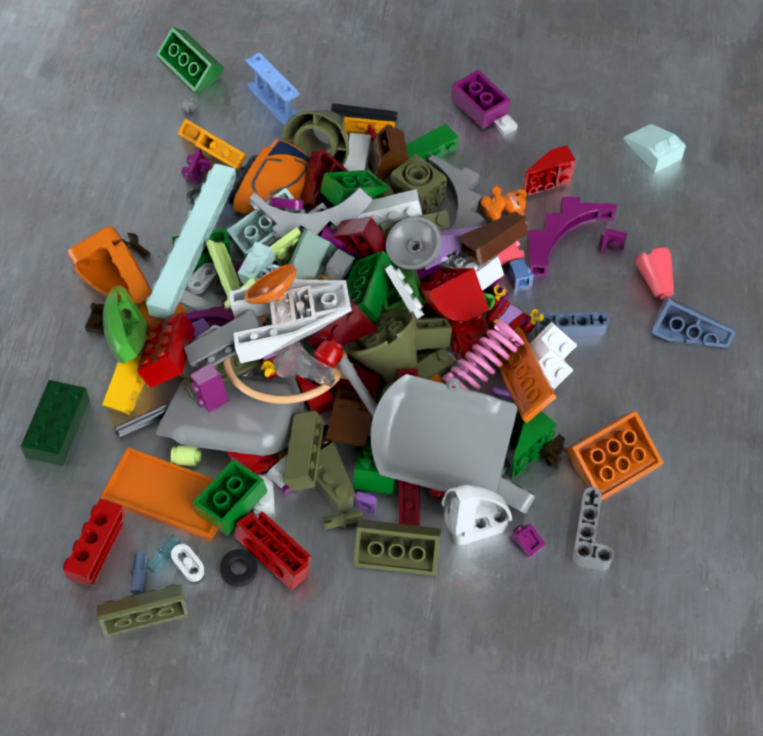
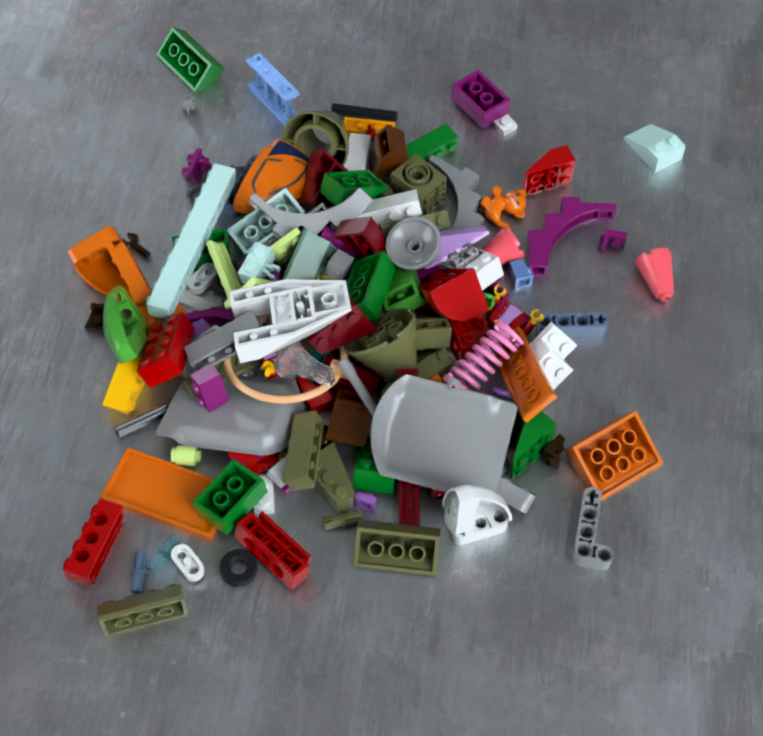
(55, 422): dark green brick -> none
(212, 144): light orange bracket -> none
(271, 285): orange dish -> none
(286, 203): magenta beam -> none
(329, 353): red head -> none
(405, 290): white plate -> none
(491, 239): reddish brown slope -> none
(527, 539): magenta bracket -> none
(684, 324): sand blue wedge -> none

